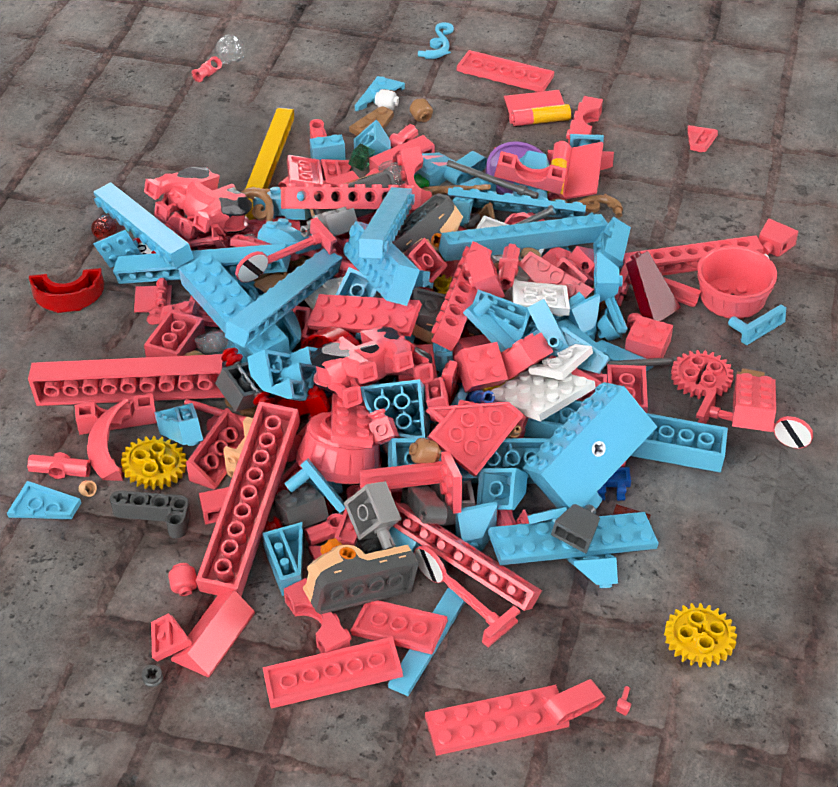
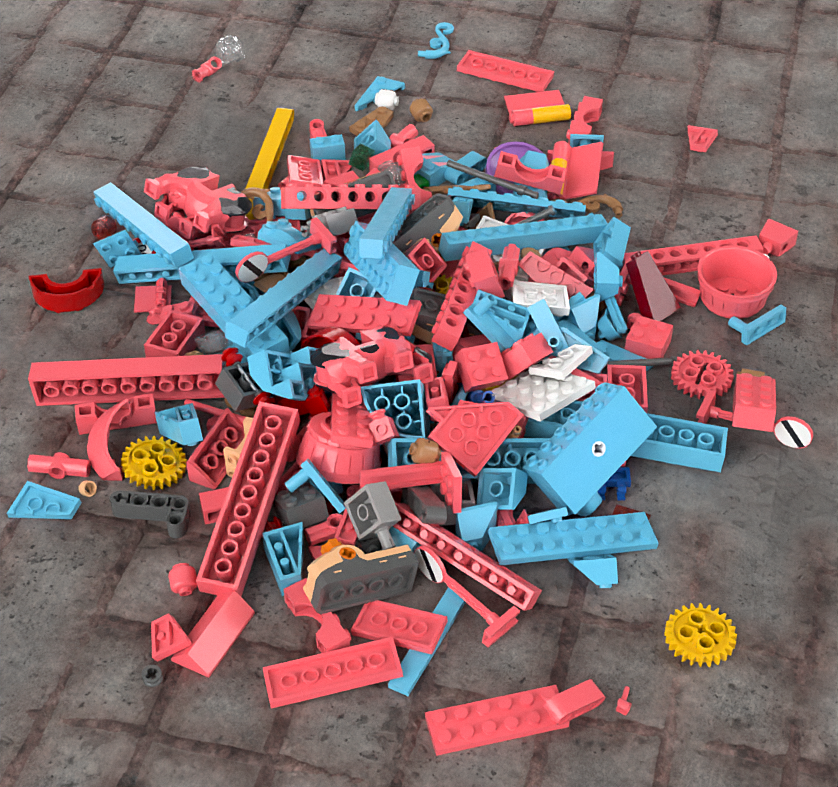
(577, 526): dark grey torso -> none

